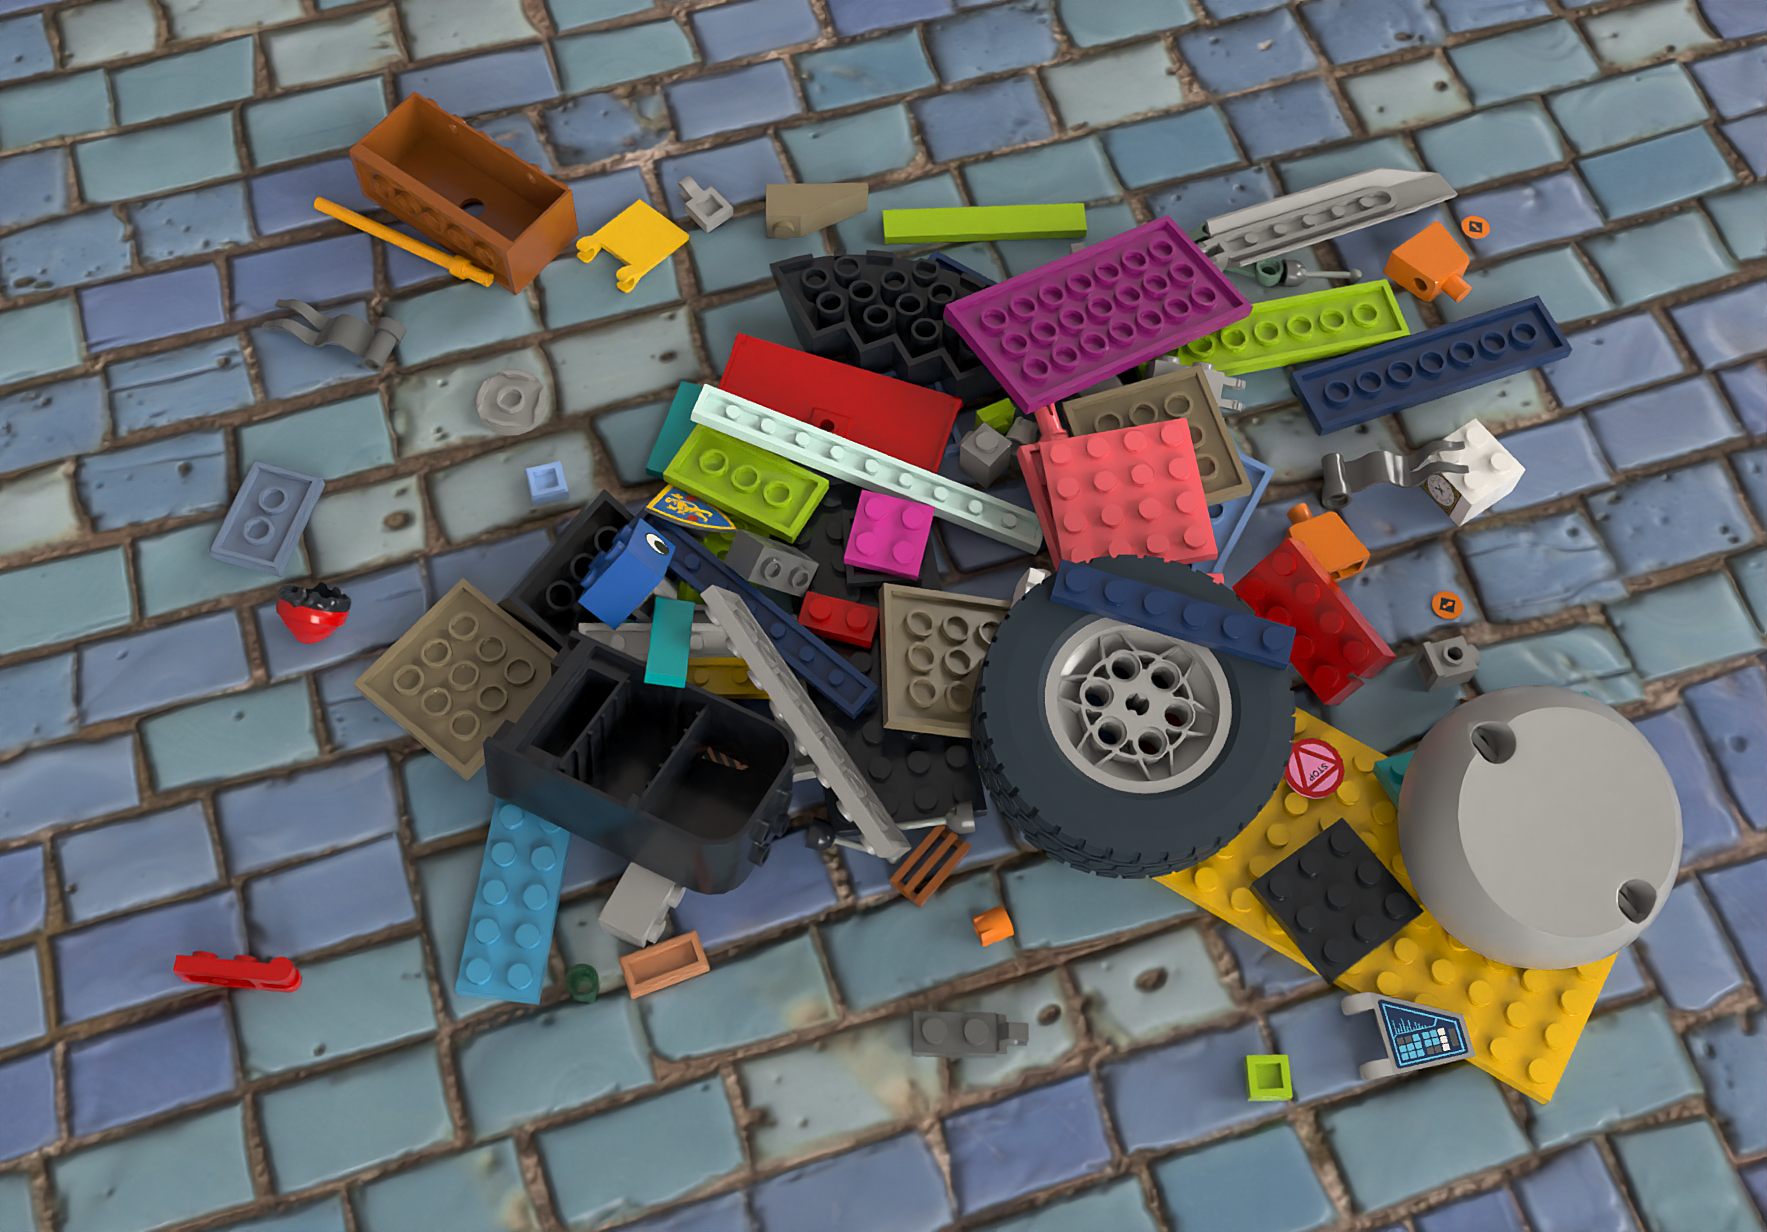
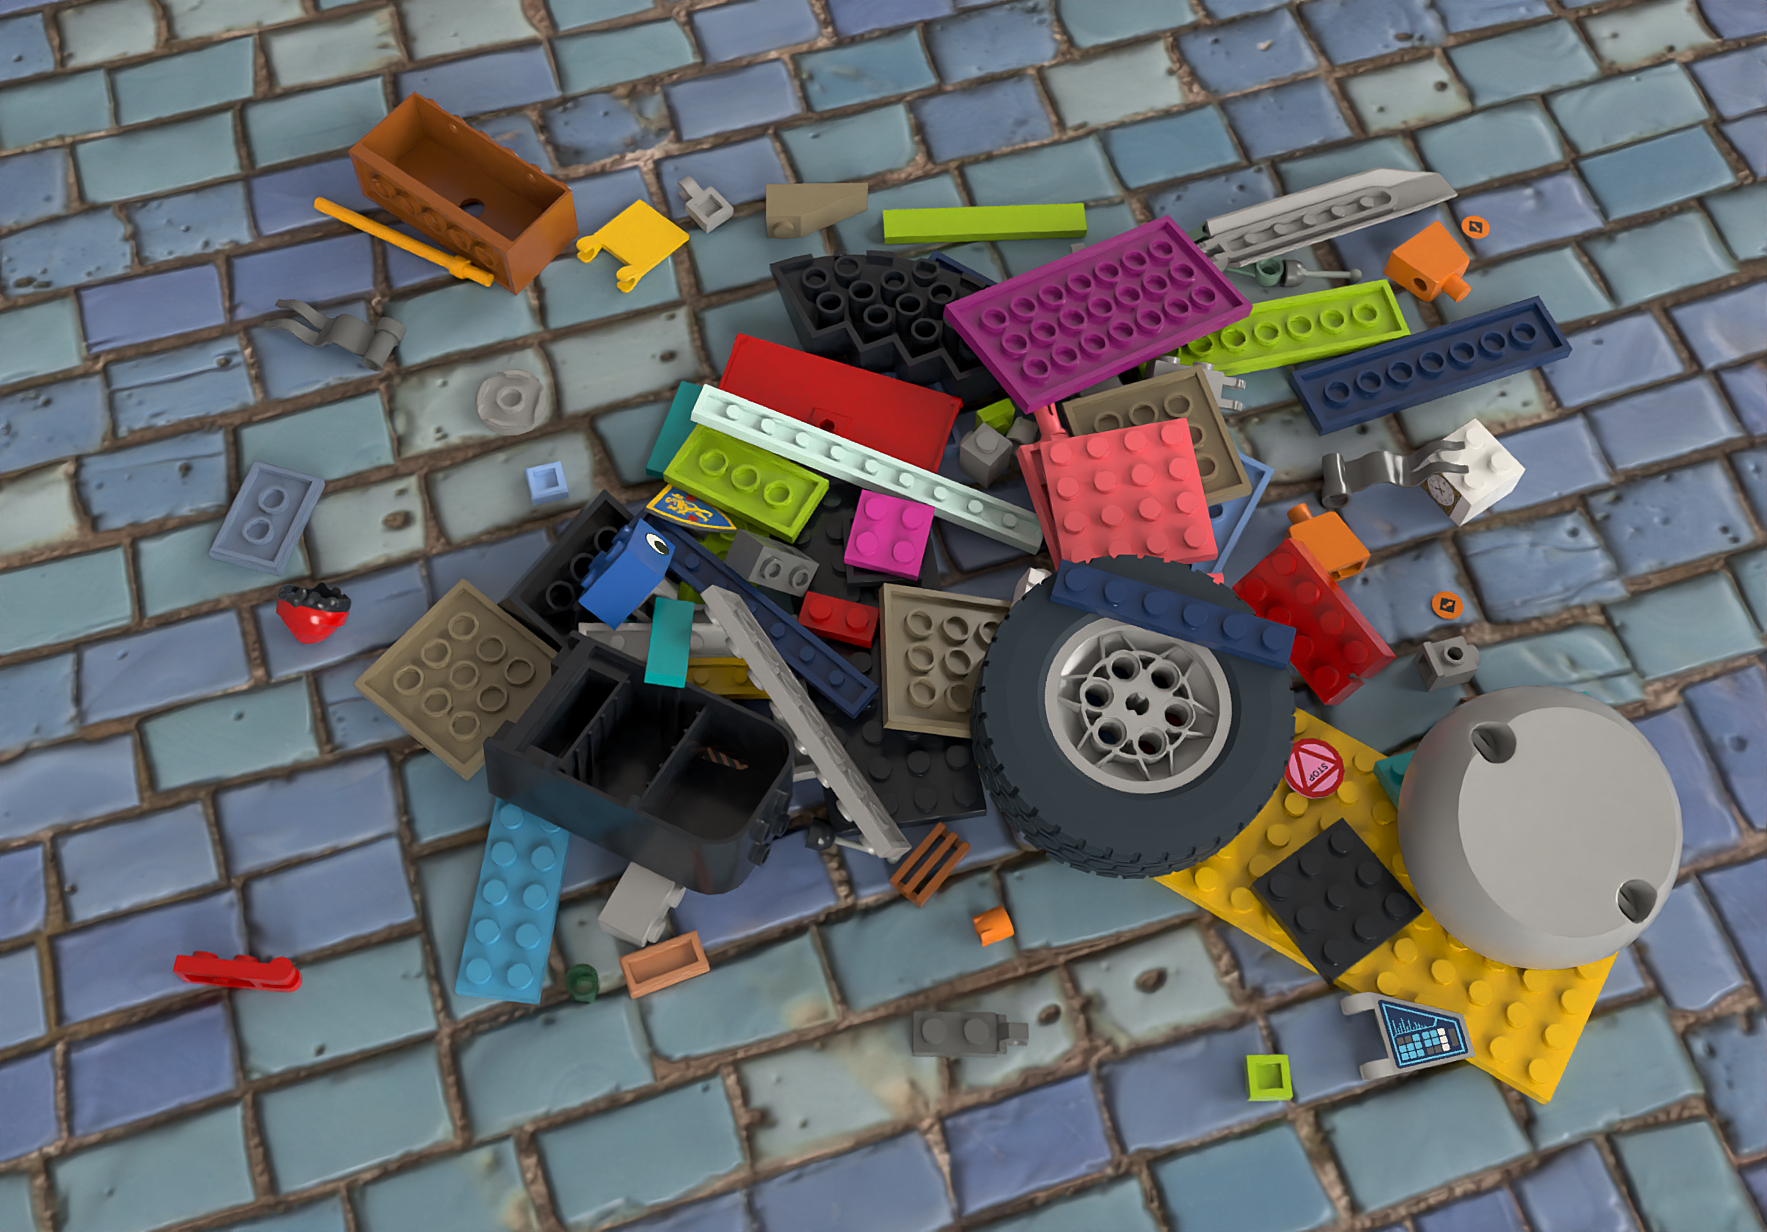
(958, 819): dark grey hinge -> none

